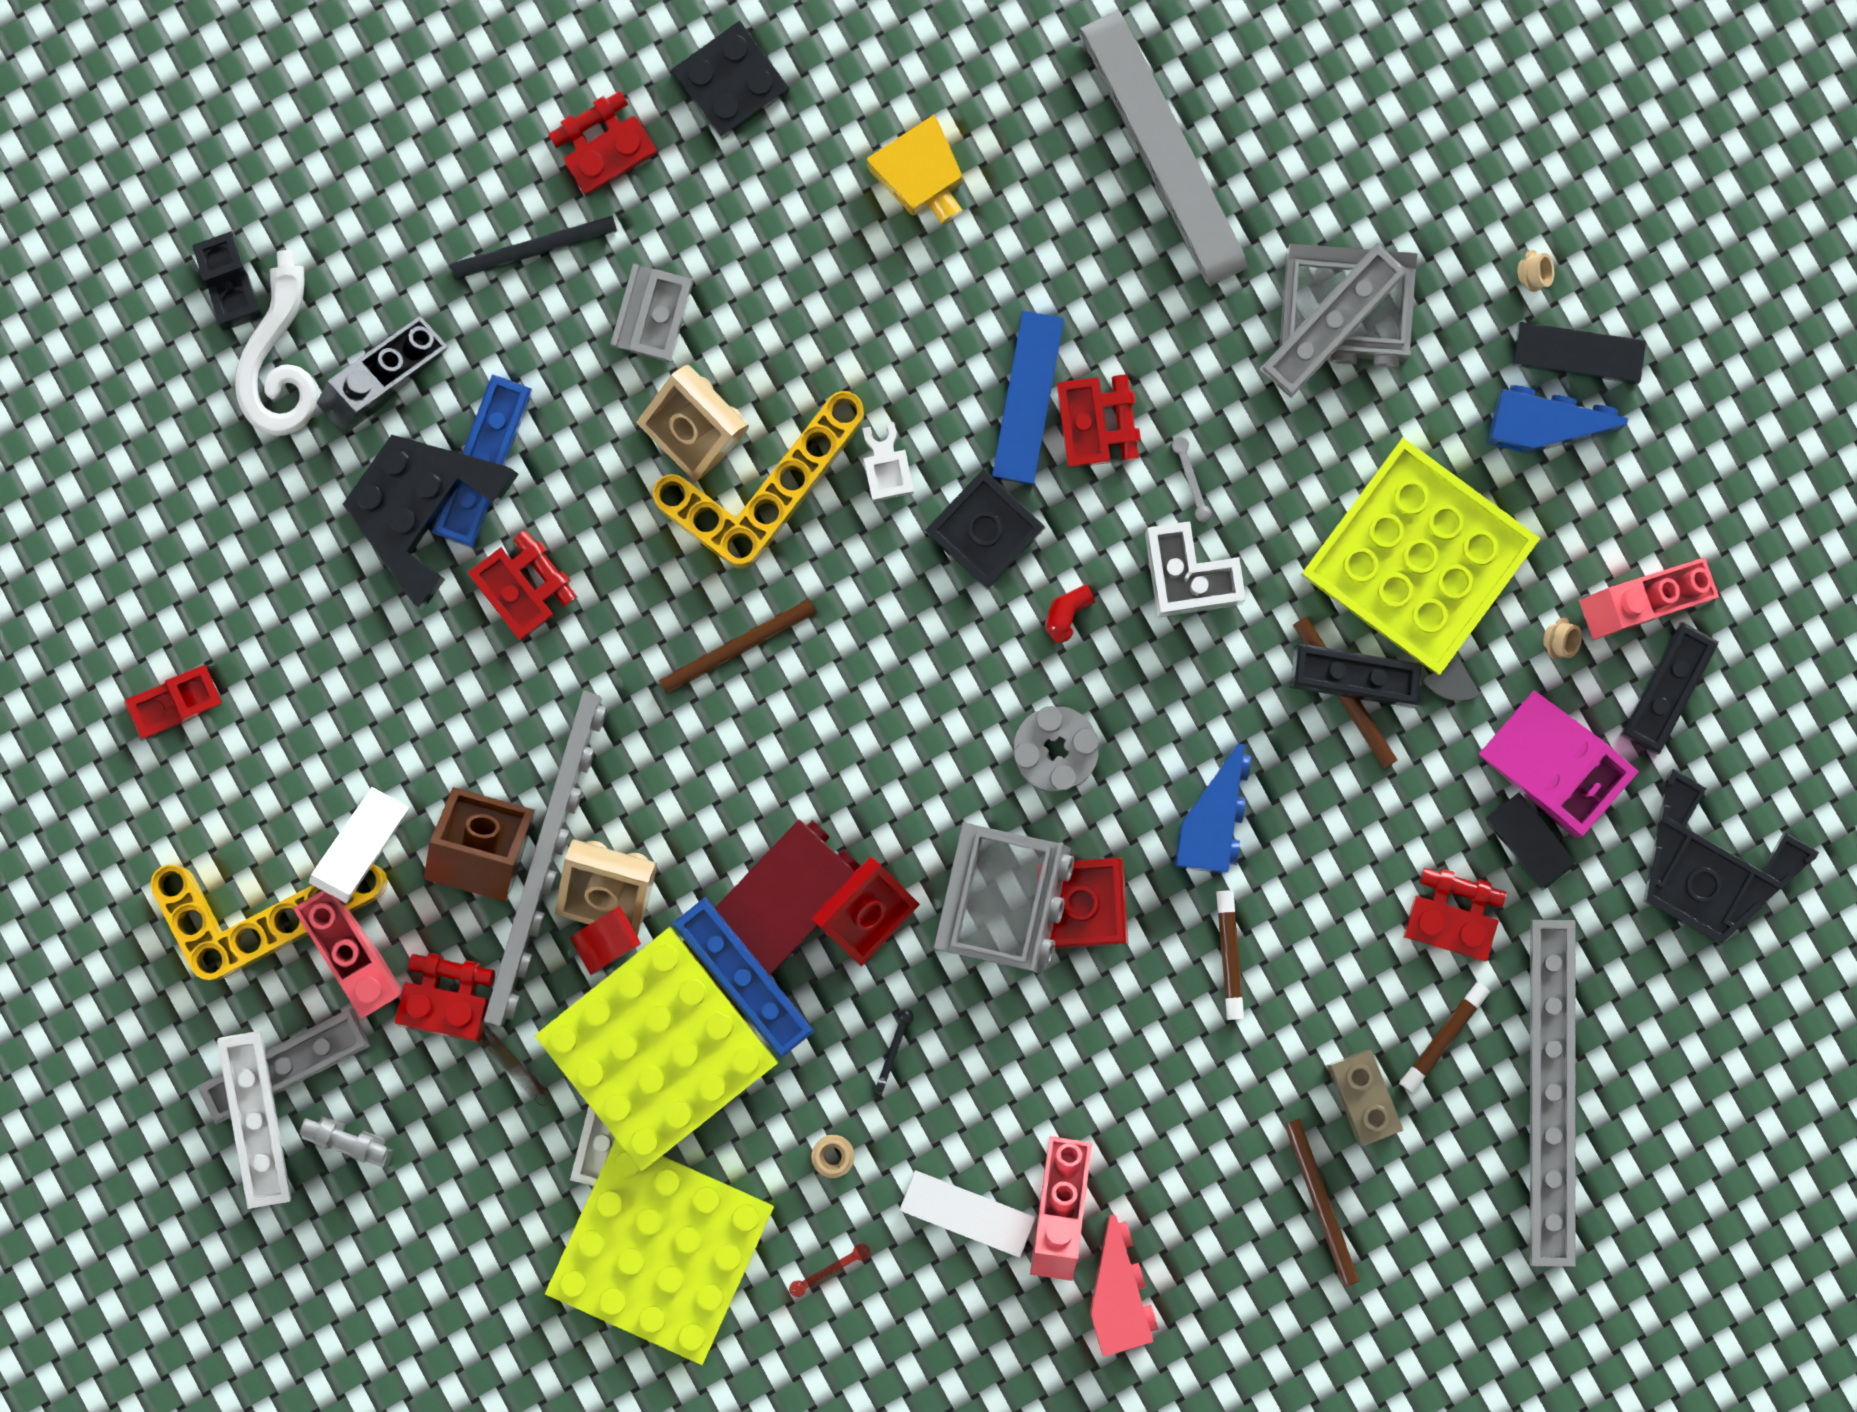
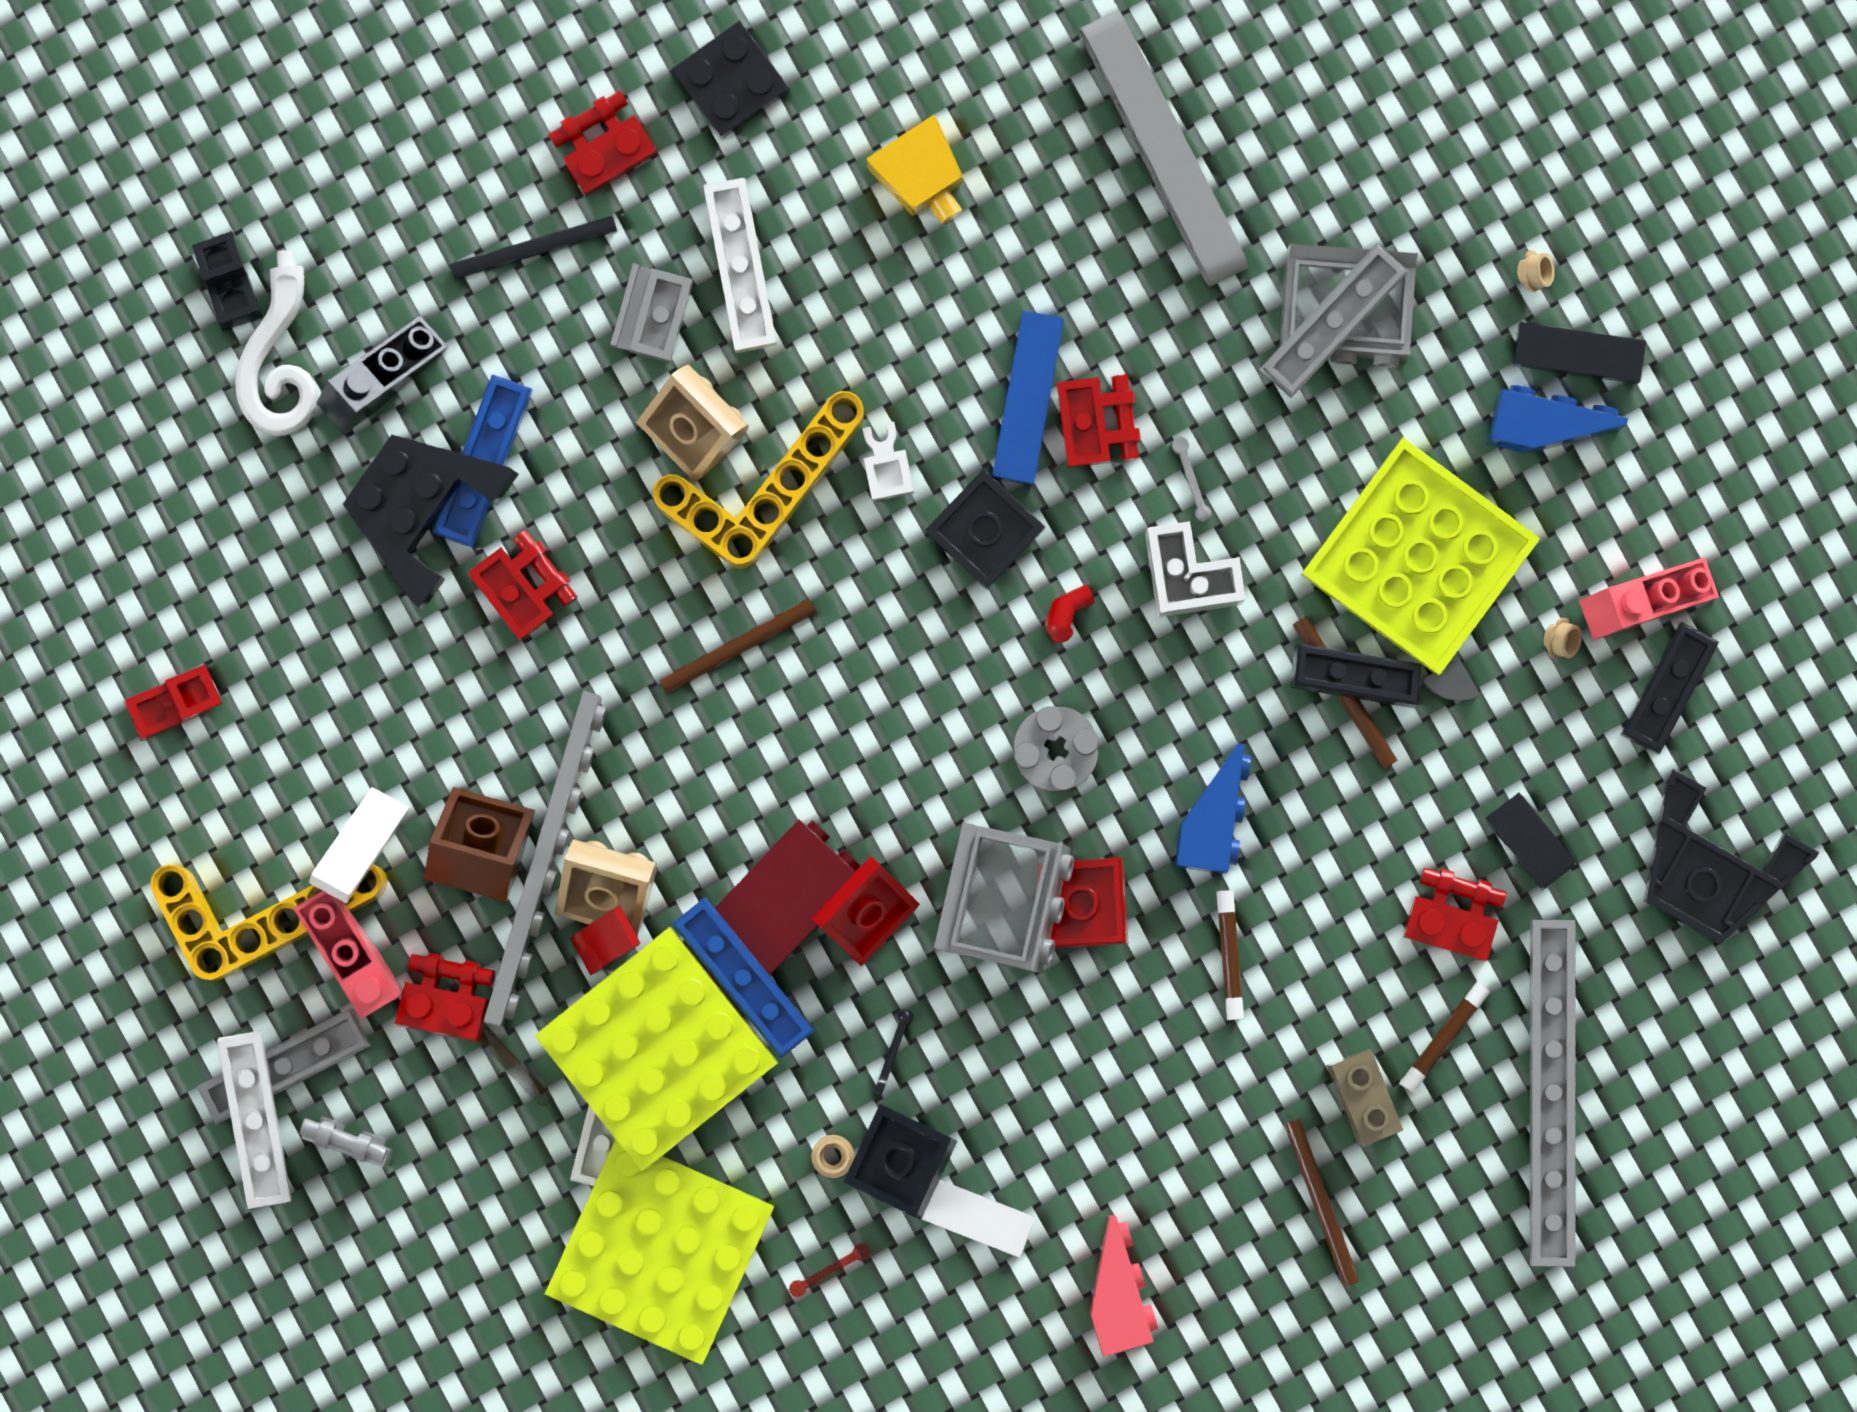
(740, 265): none -> white plate
(900, 1161): none -> black plate
(1061, 1209): coral slope -> none
(1558, 764): dark pink slope -> none

